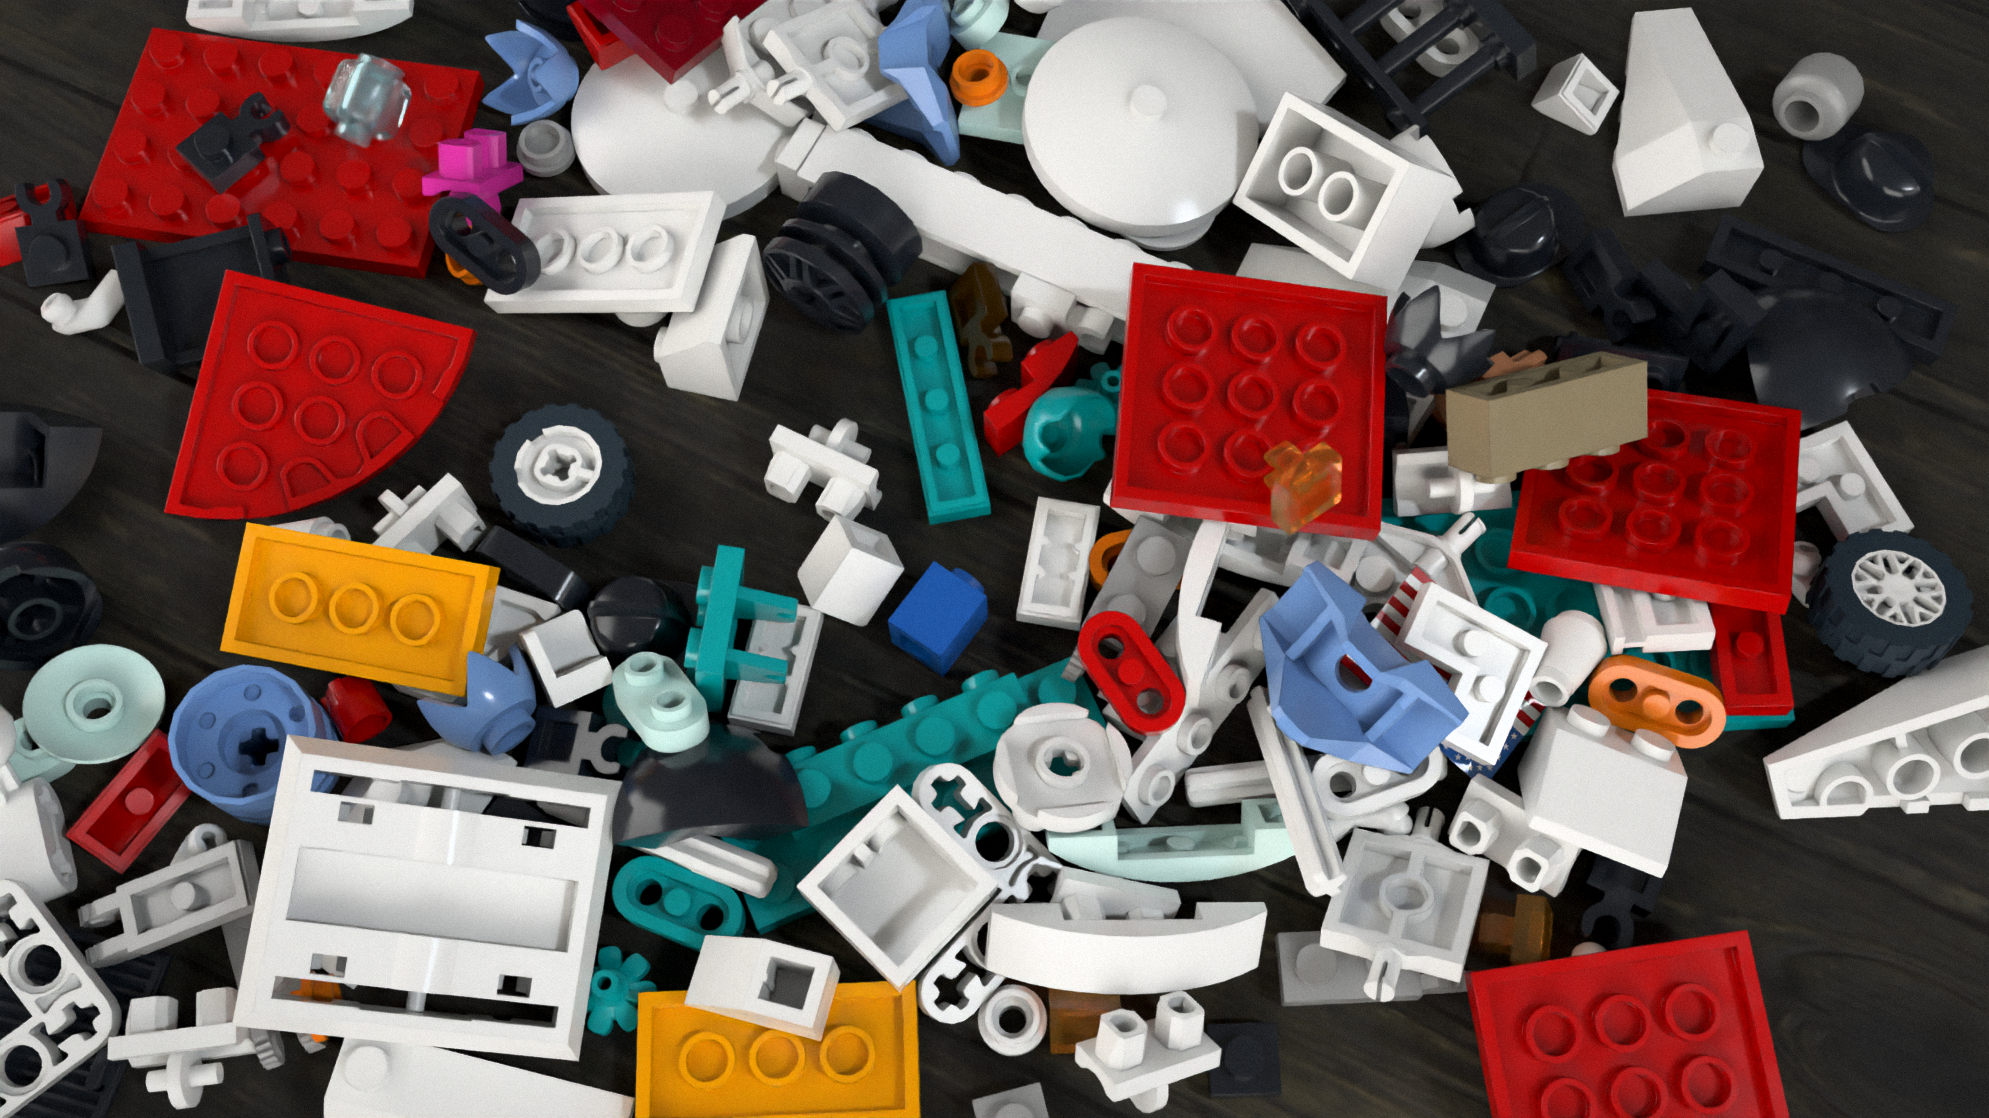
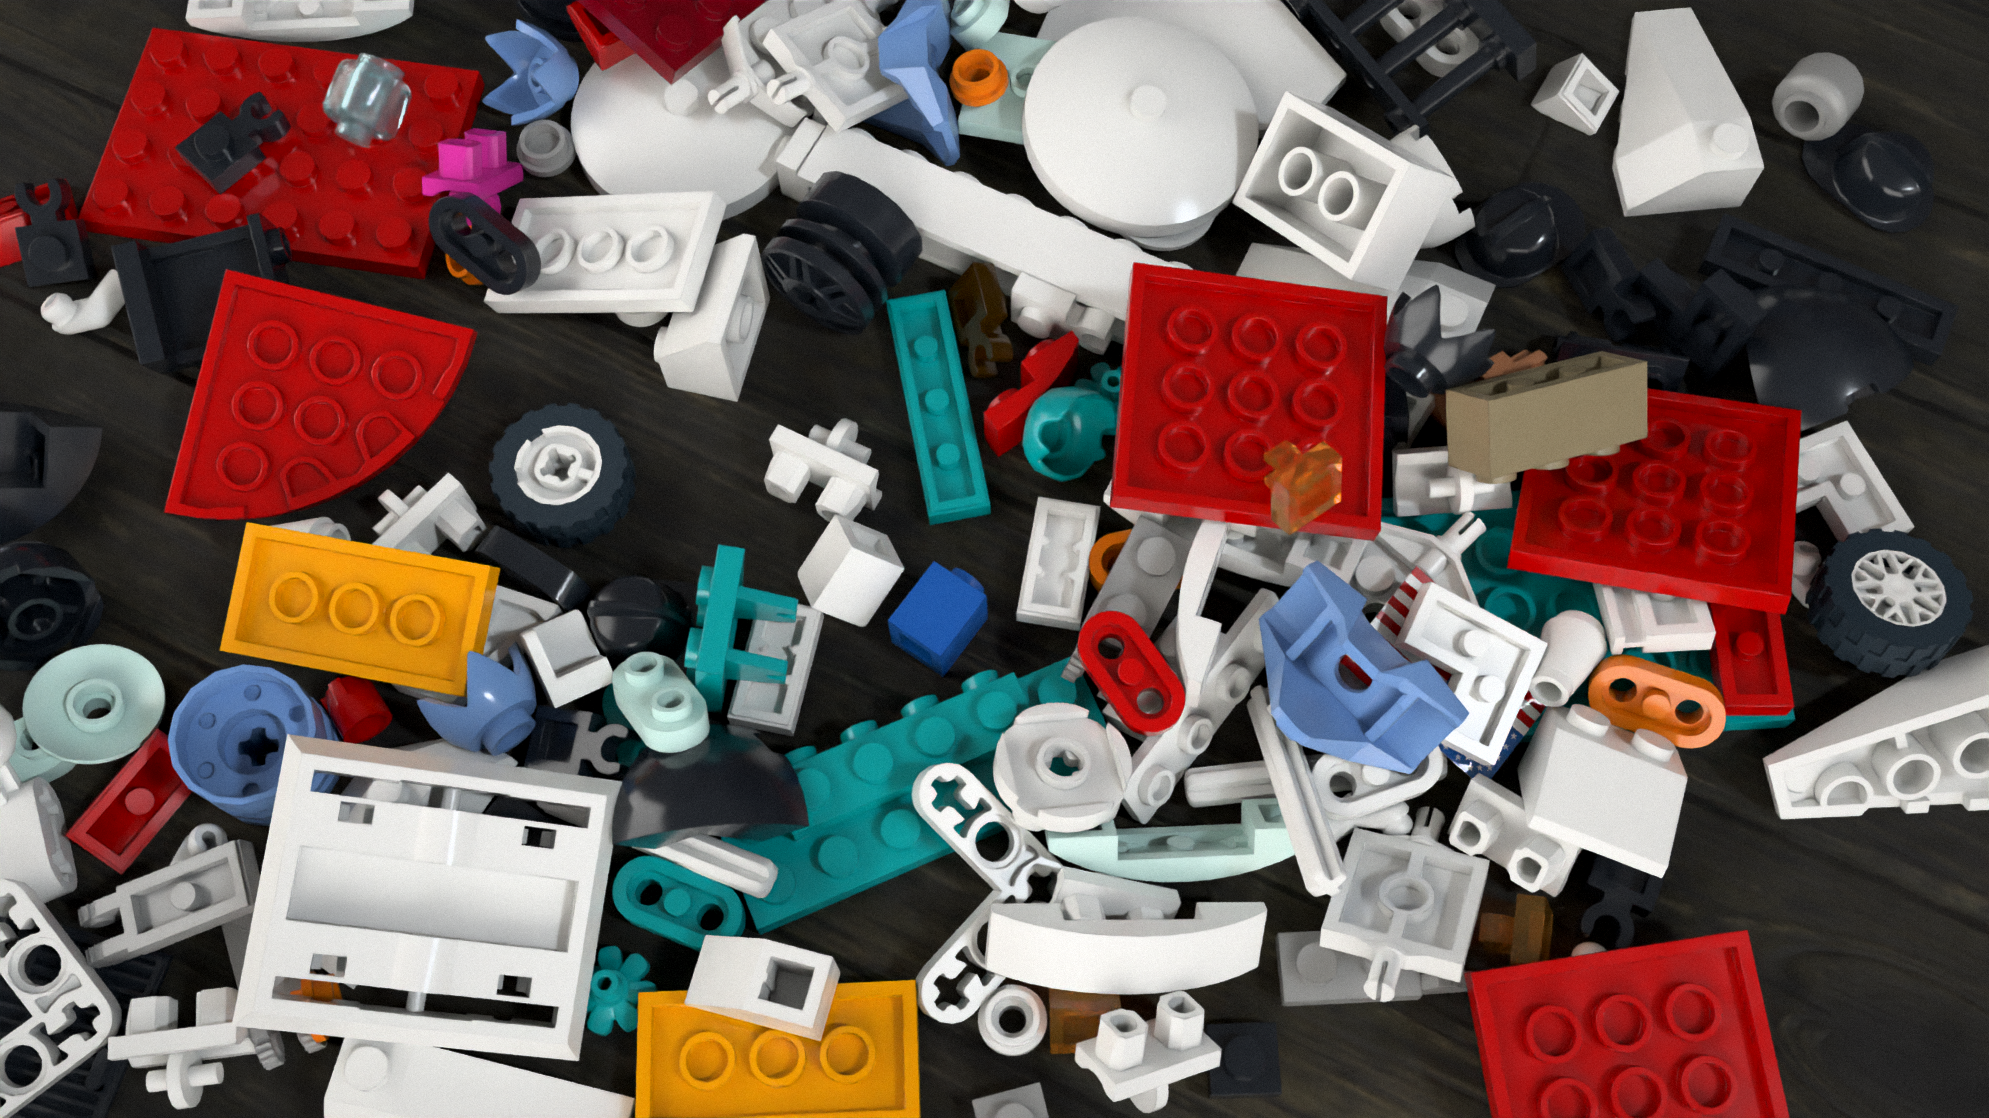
(898, 888): white piece -> none

